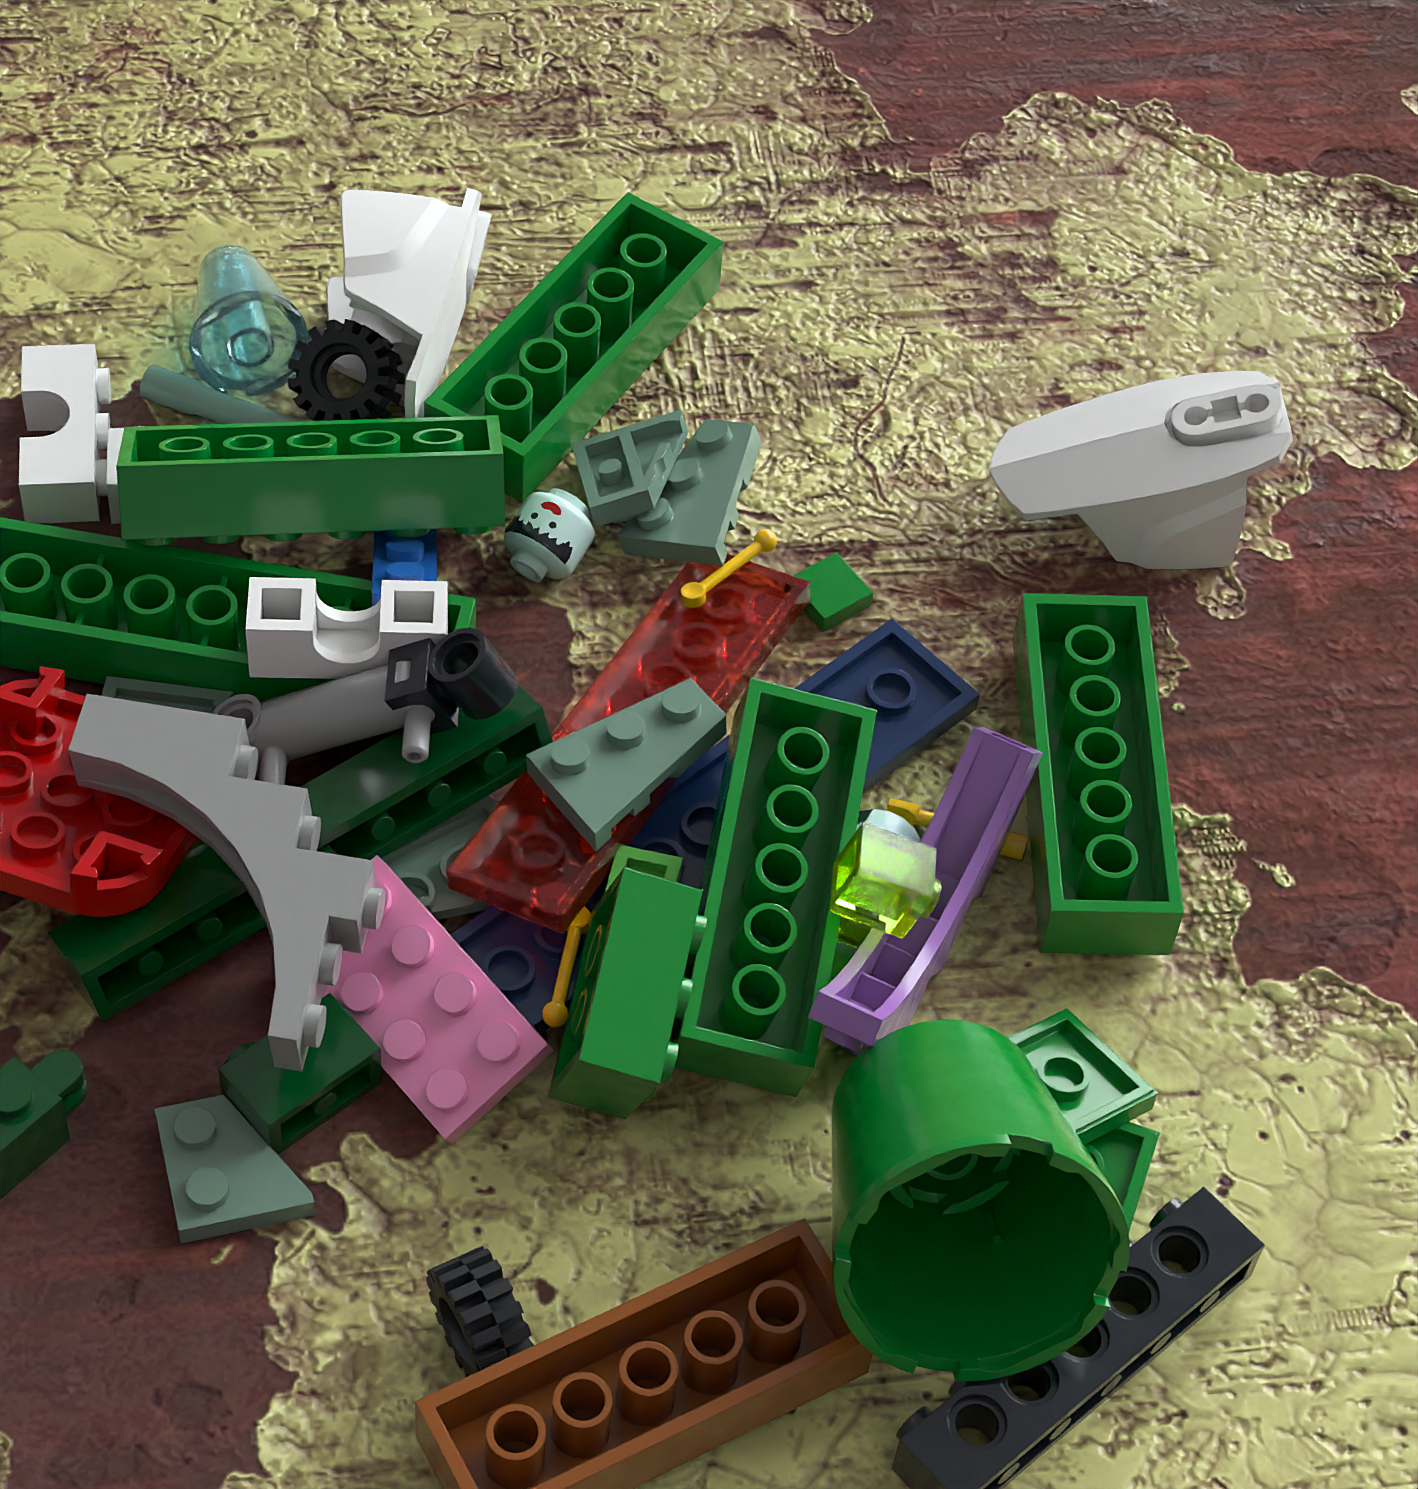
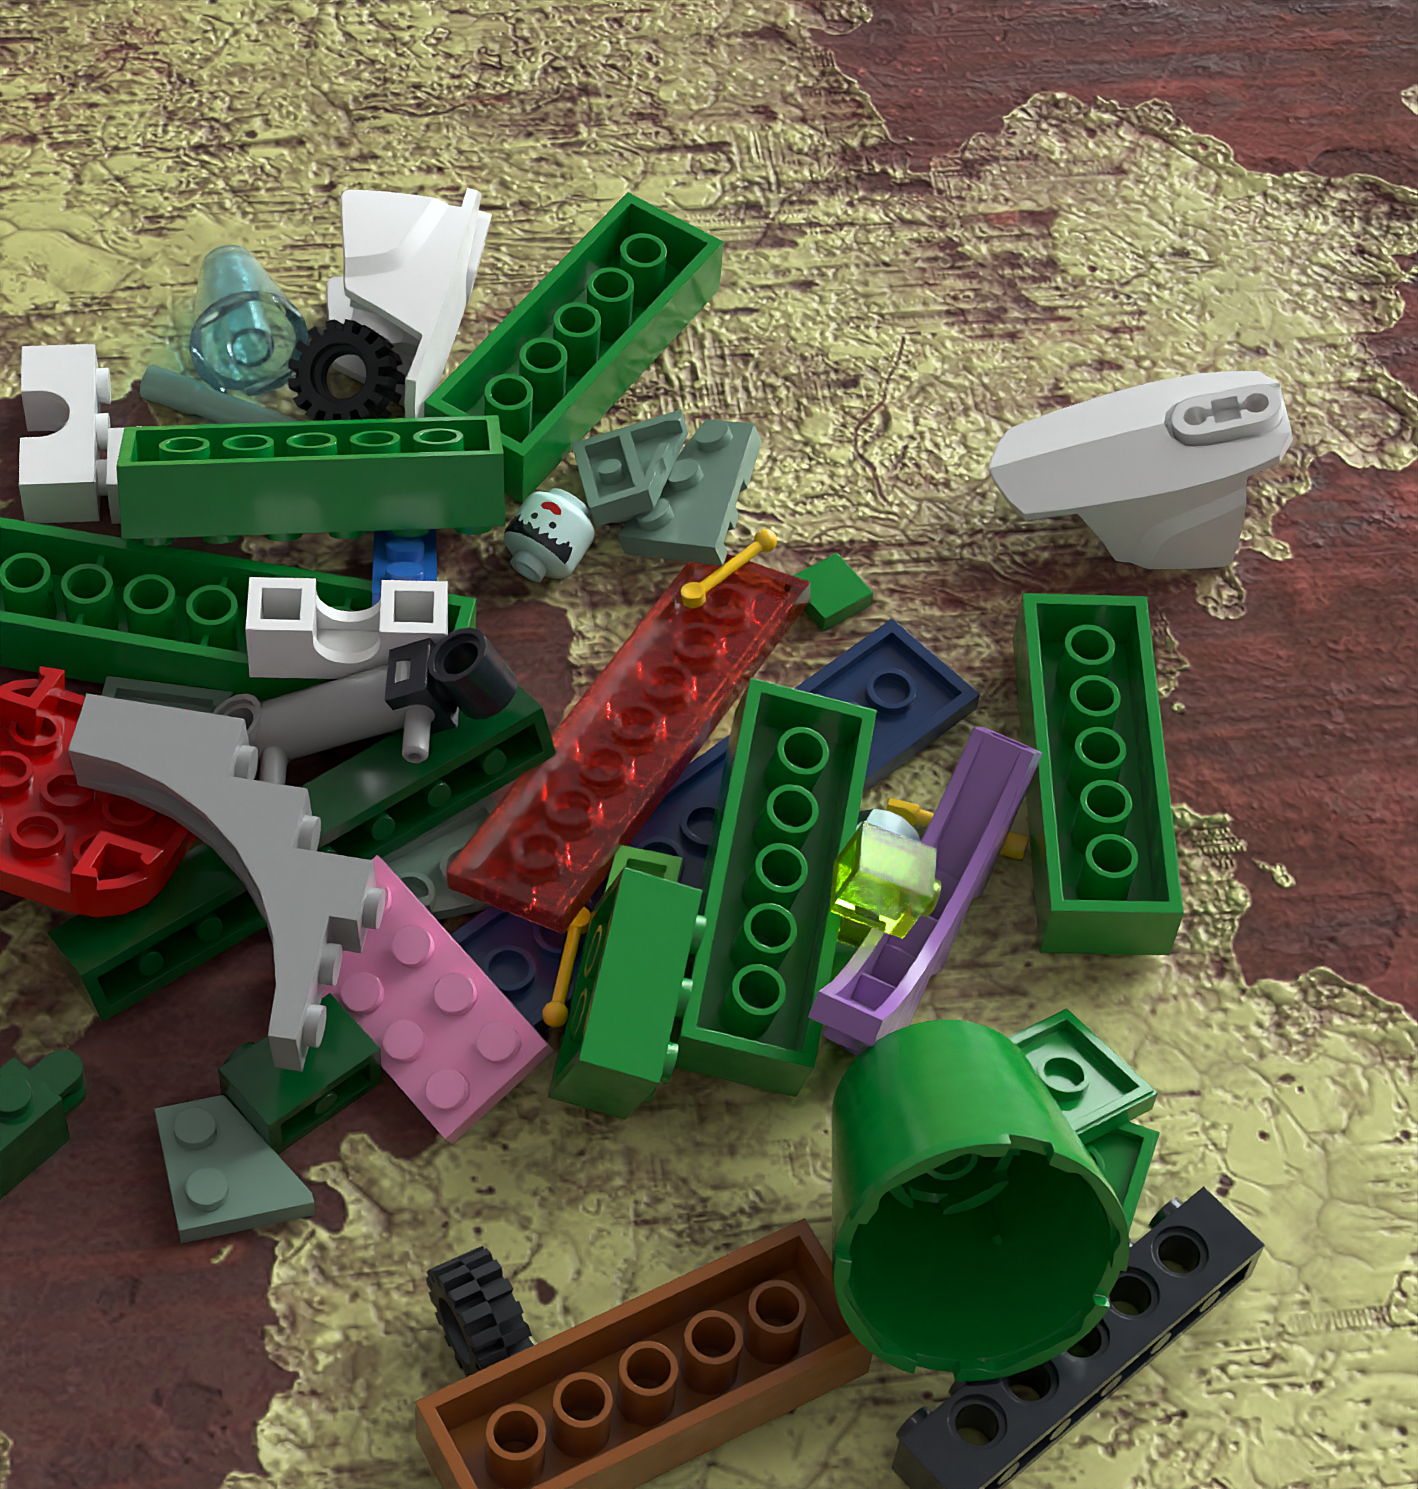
(621, 759): sand green wing -> none

